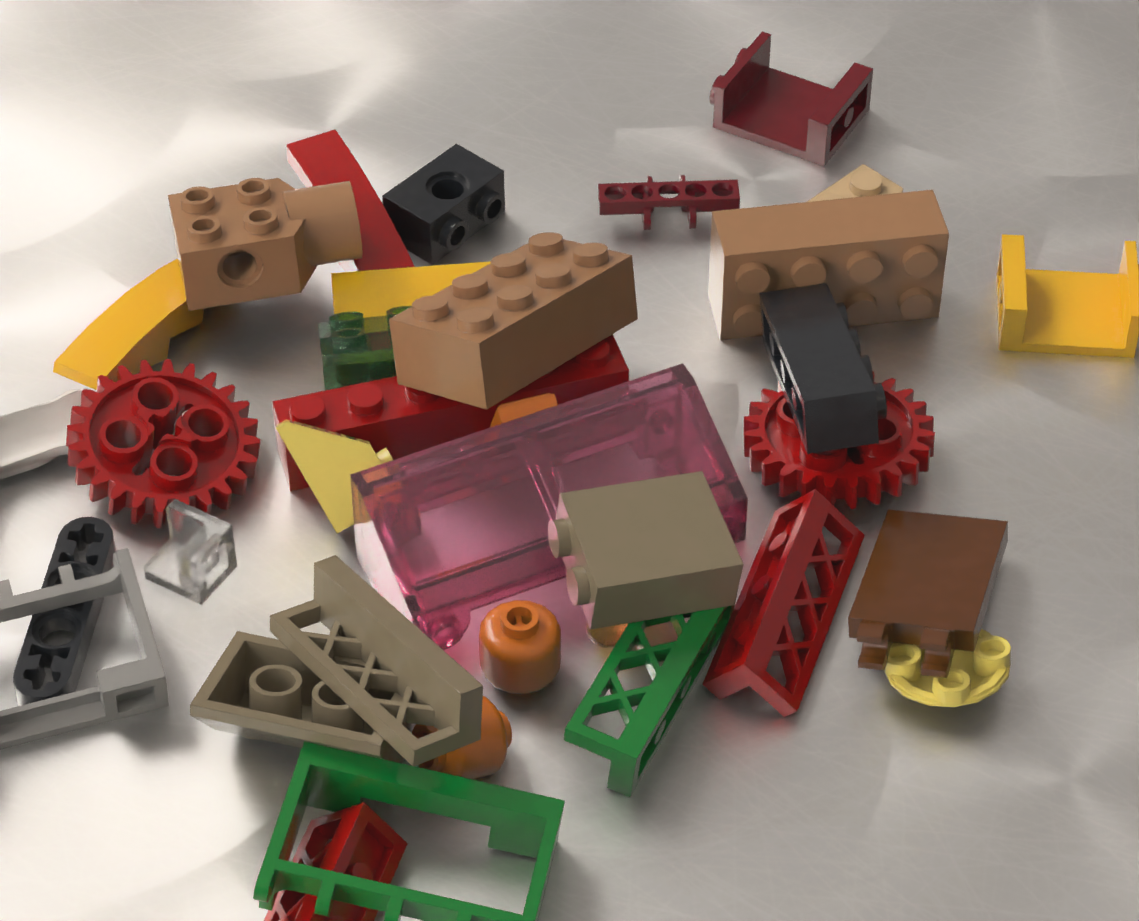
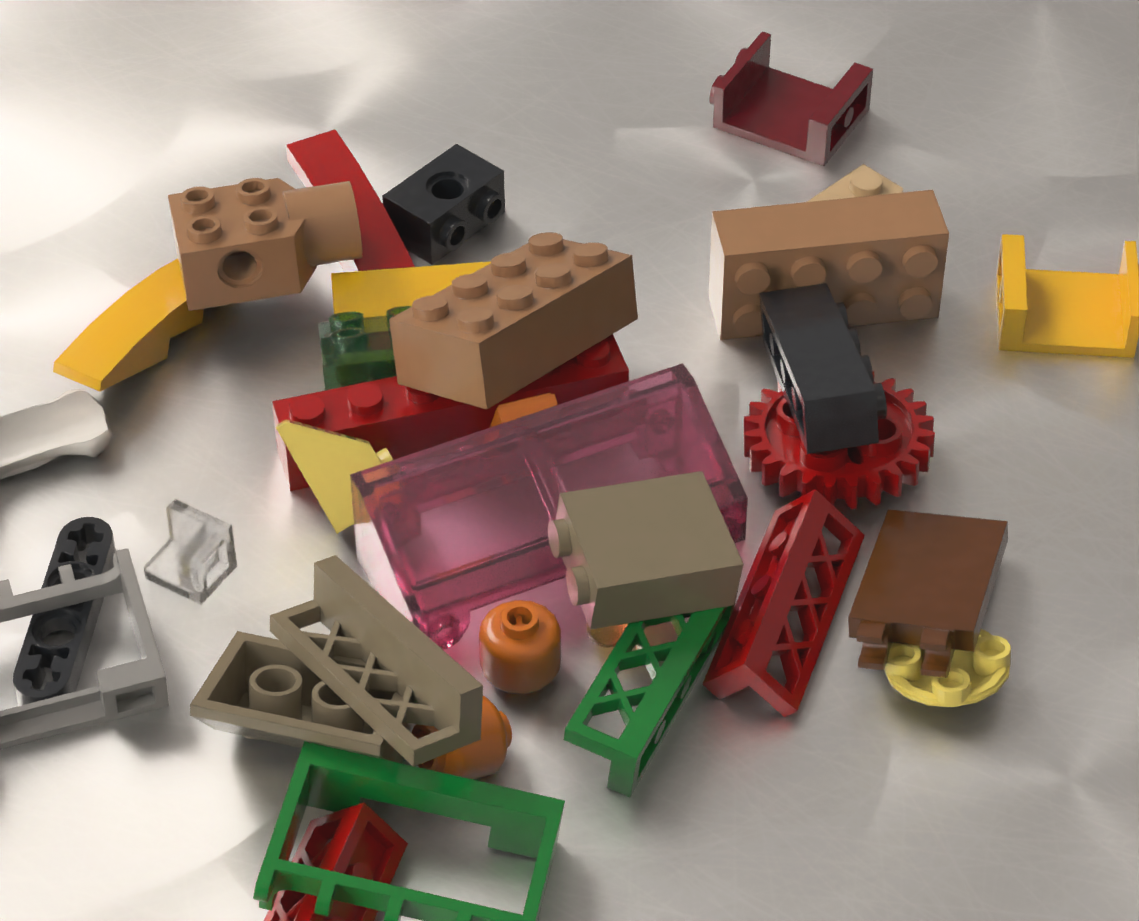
(126, 419): red gear -> none
(691, 197): dark red piece -> none

